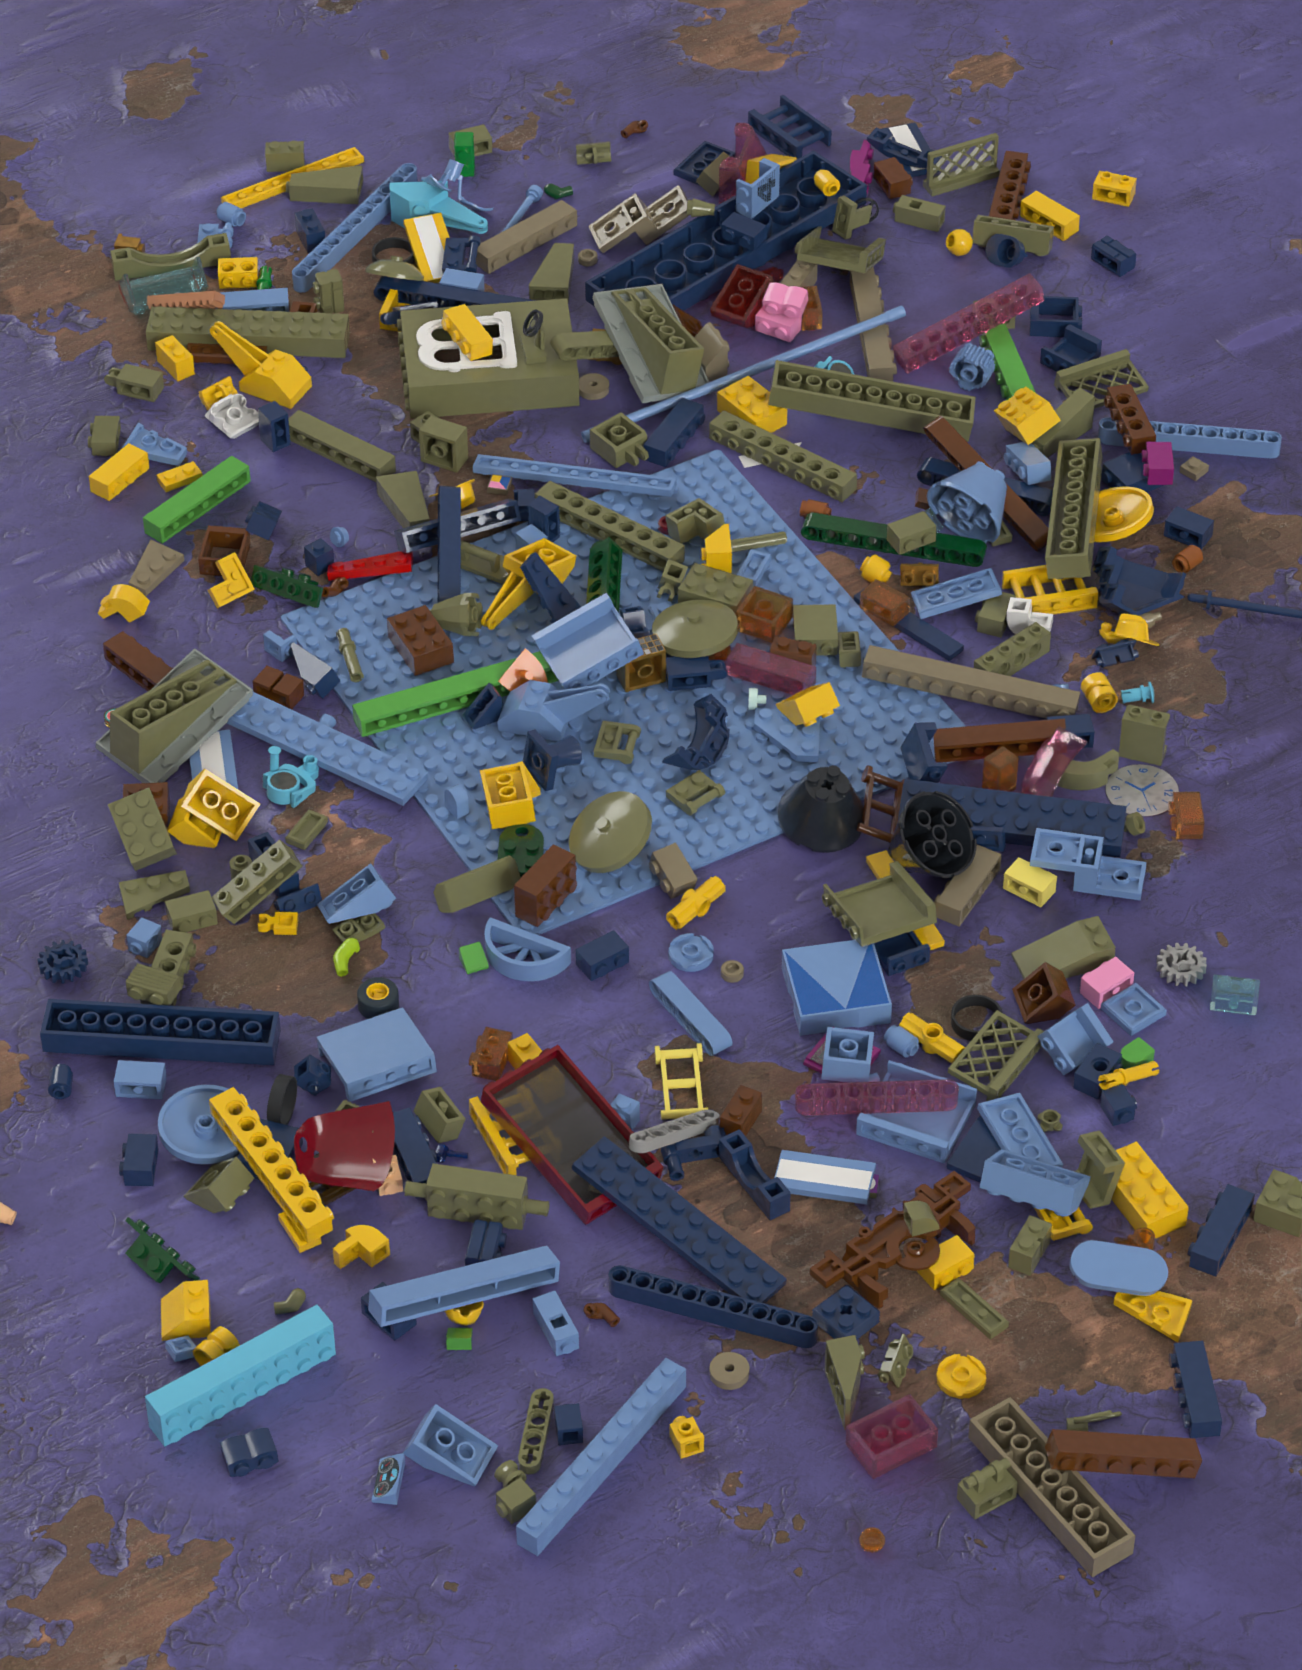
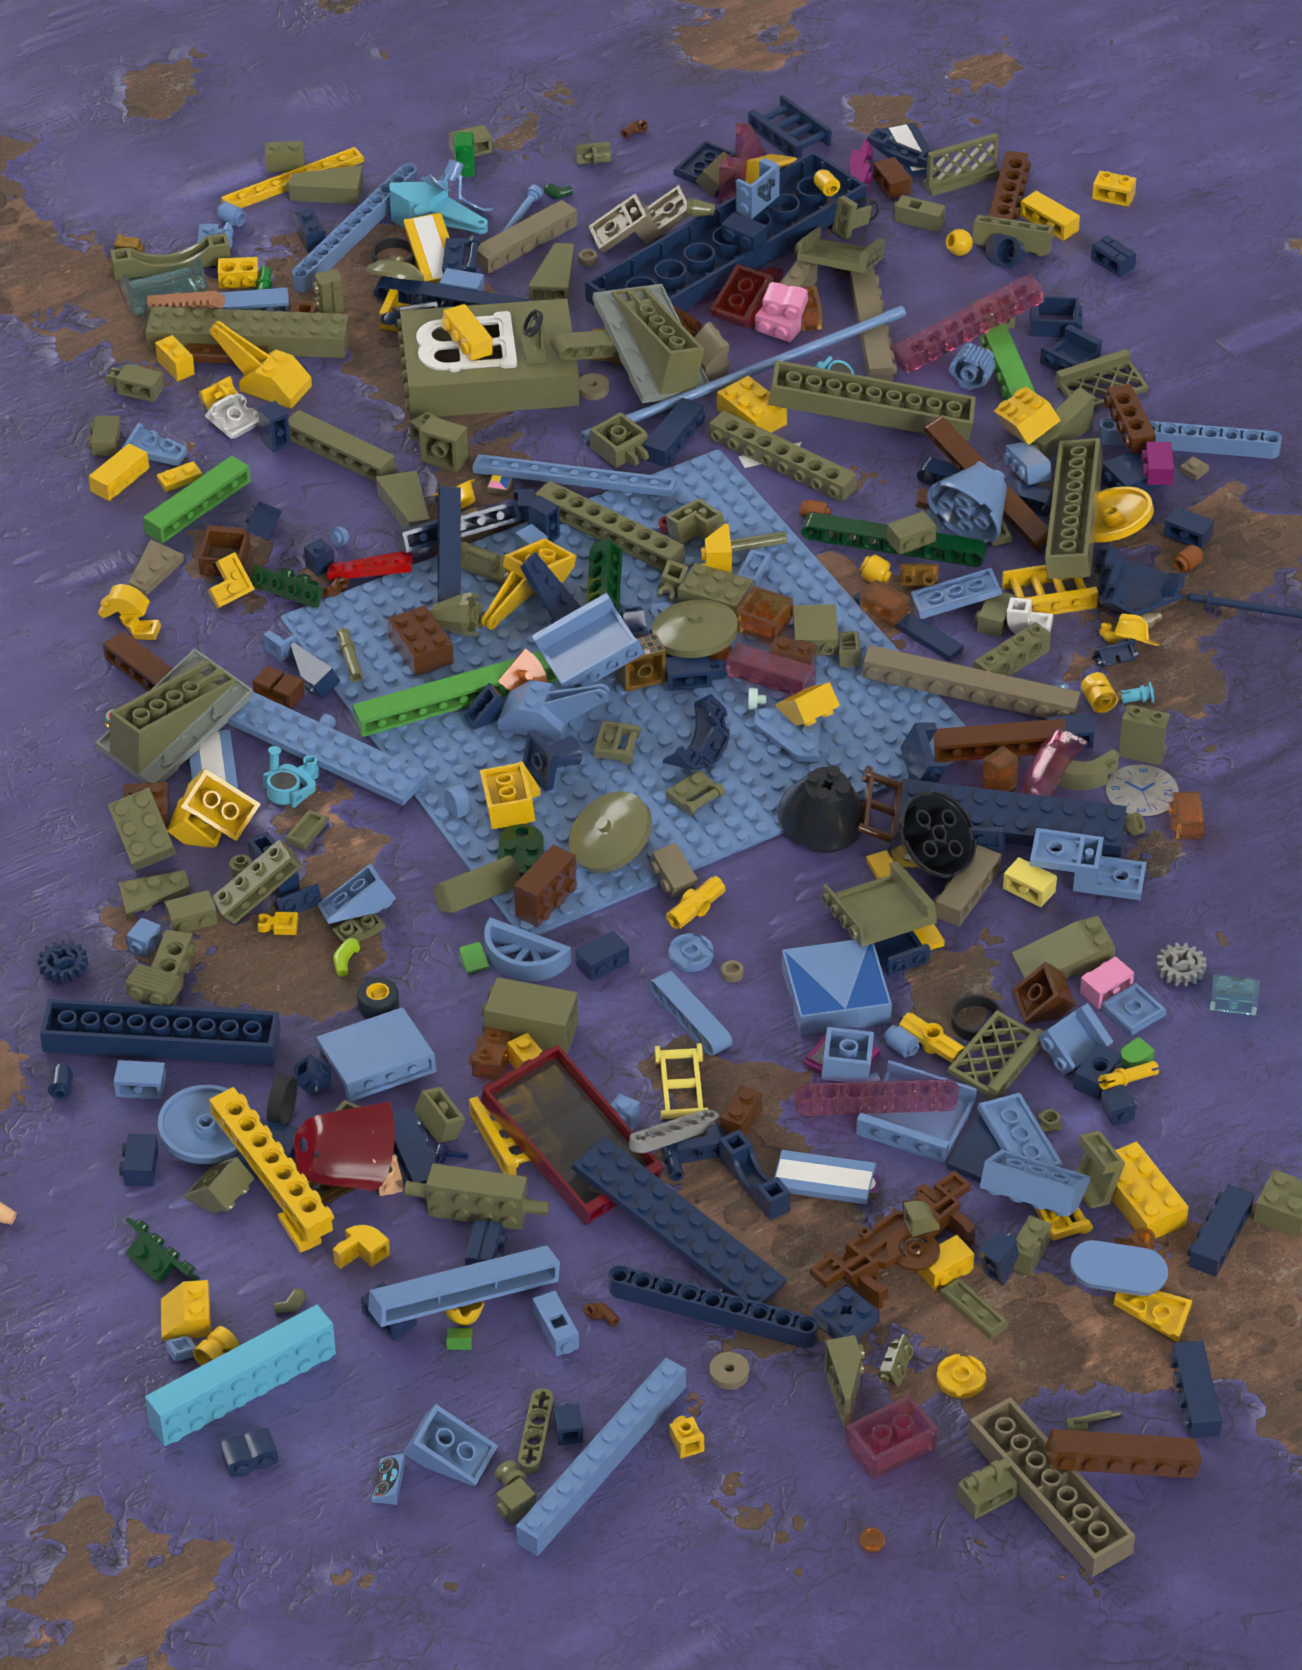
(141, 629): none -> yellow slope
(534, 1009): none -> olive brick
(999, 1256): none -> dark blue slope

